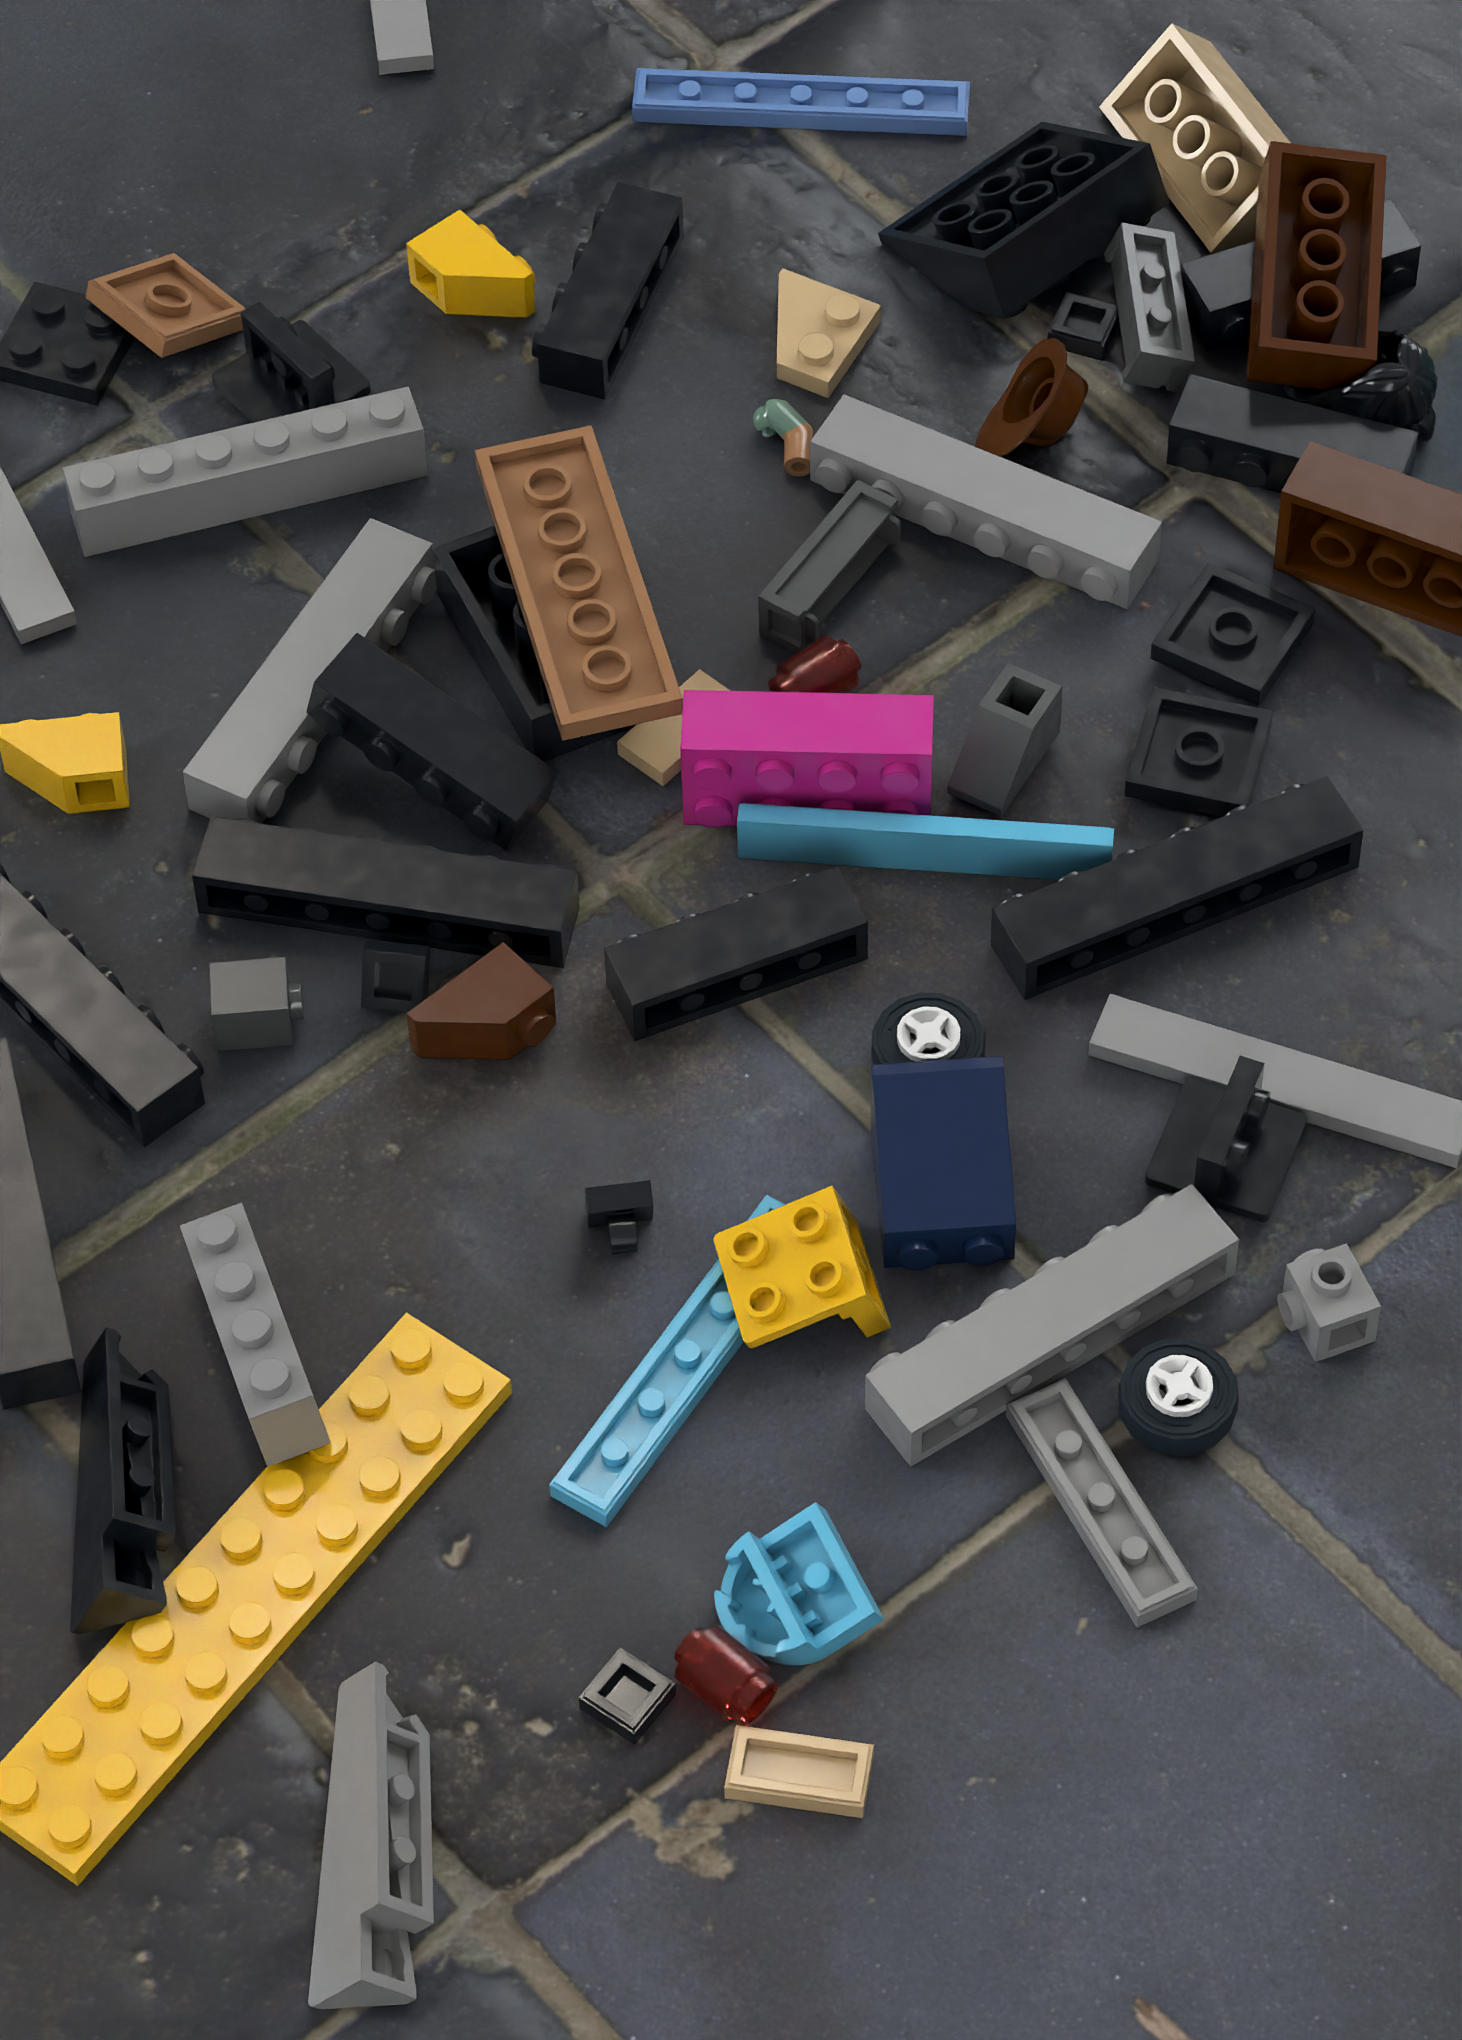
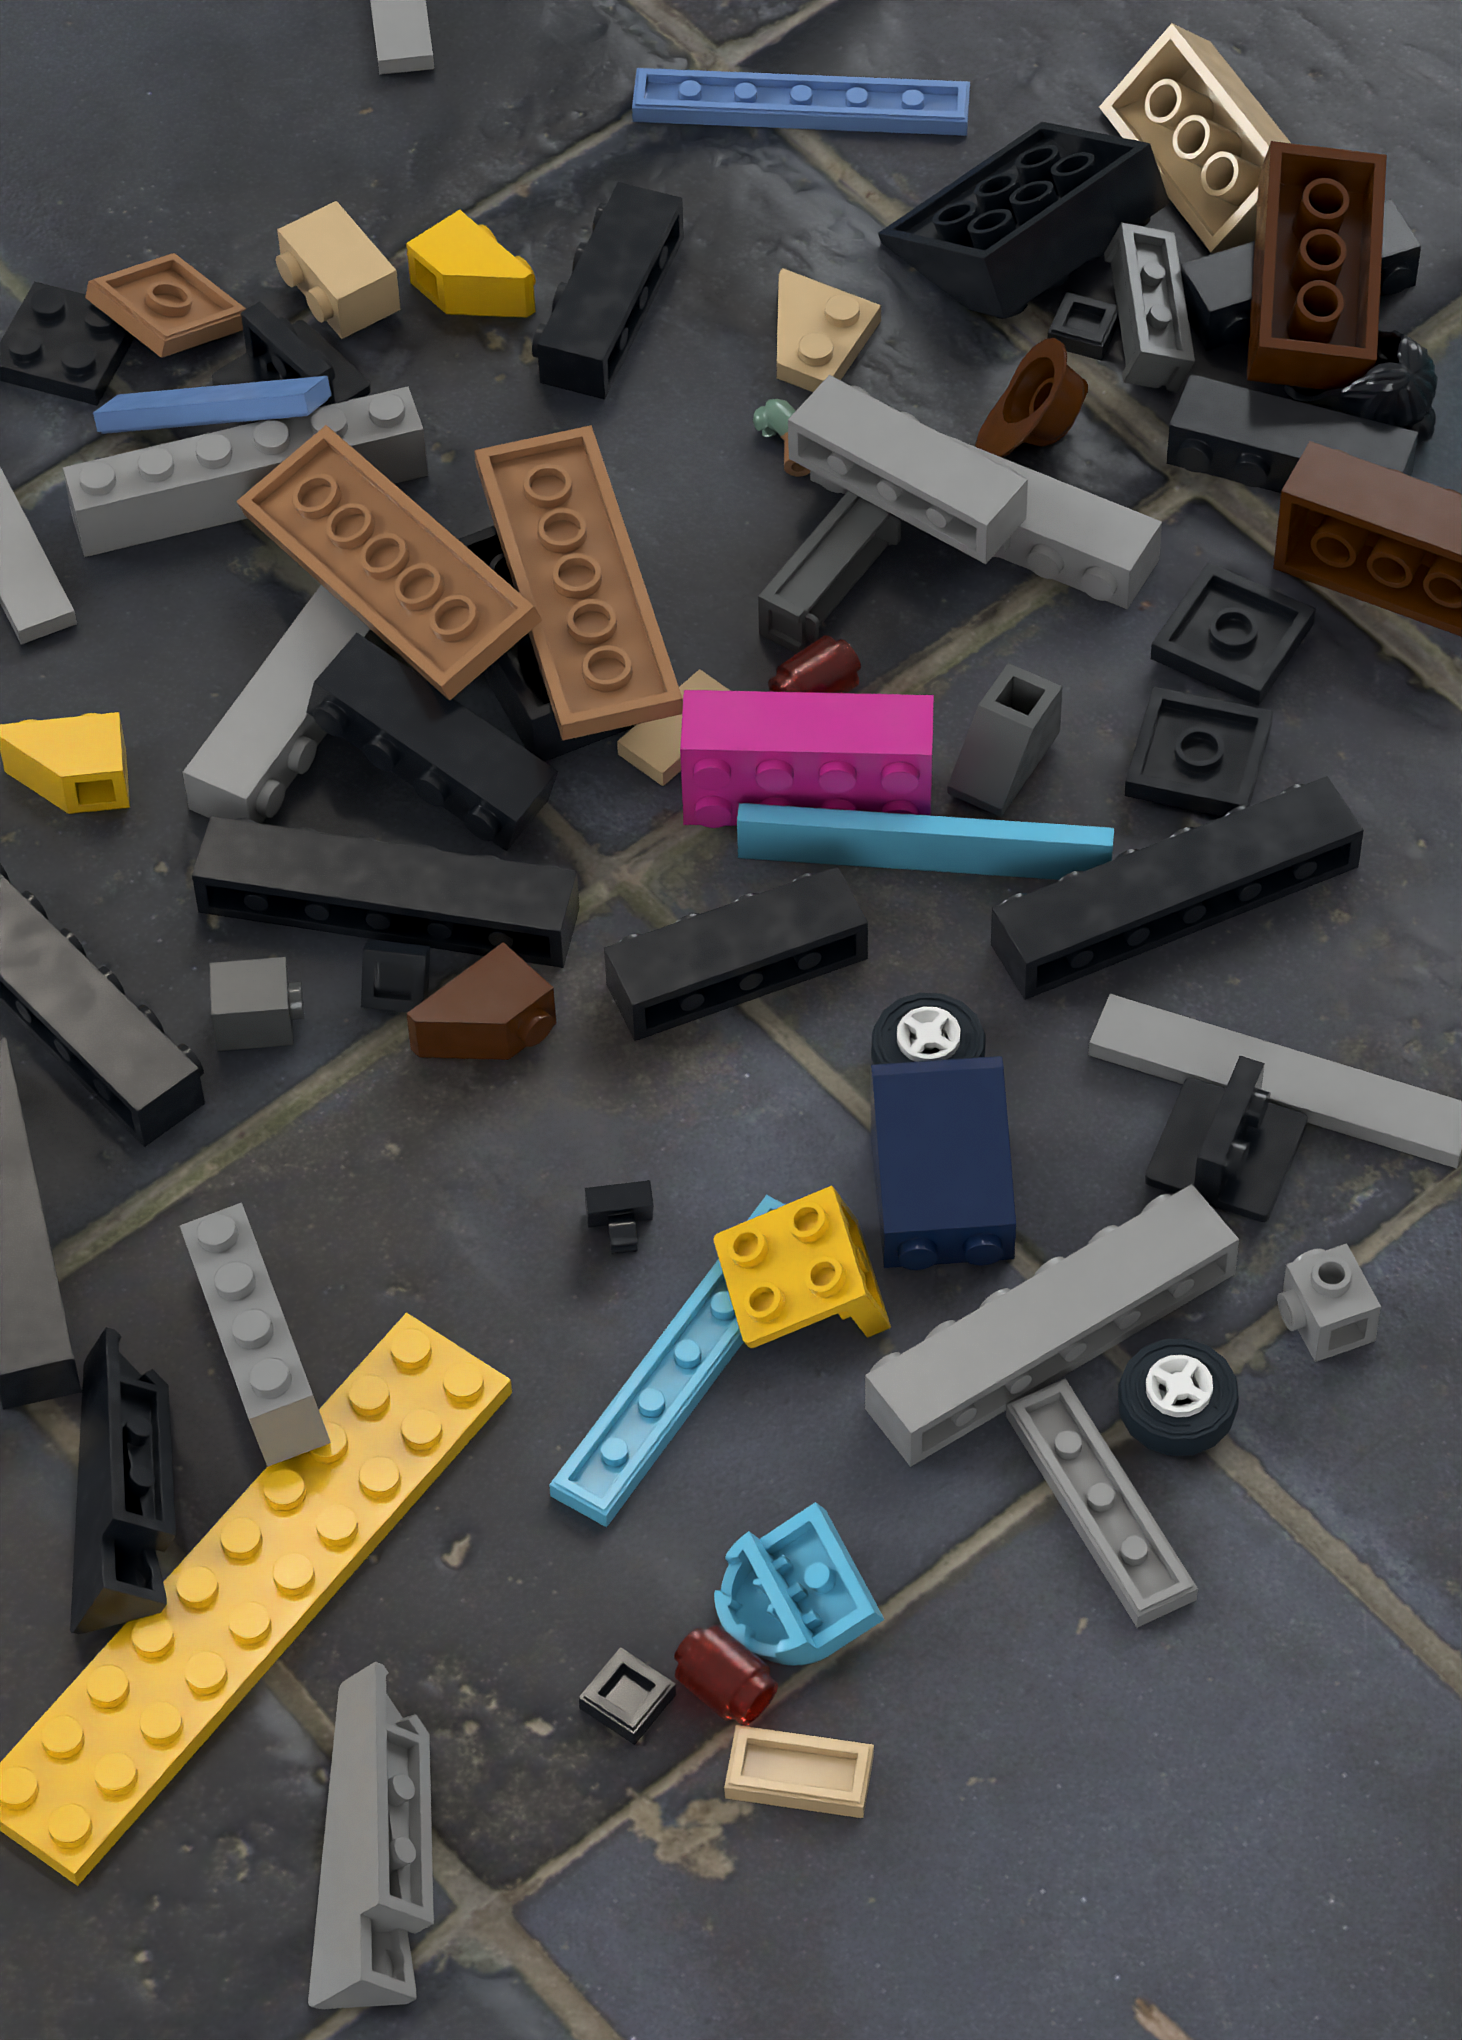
(212, 405): none -> medium blue tile
(337, 270): none -> tan brick
(389, 562): none -> medium nougat plate
(908, 468): none -> light grey brick

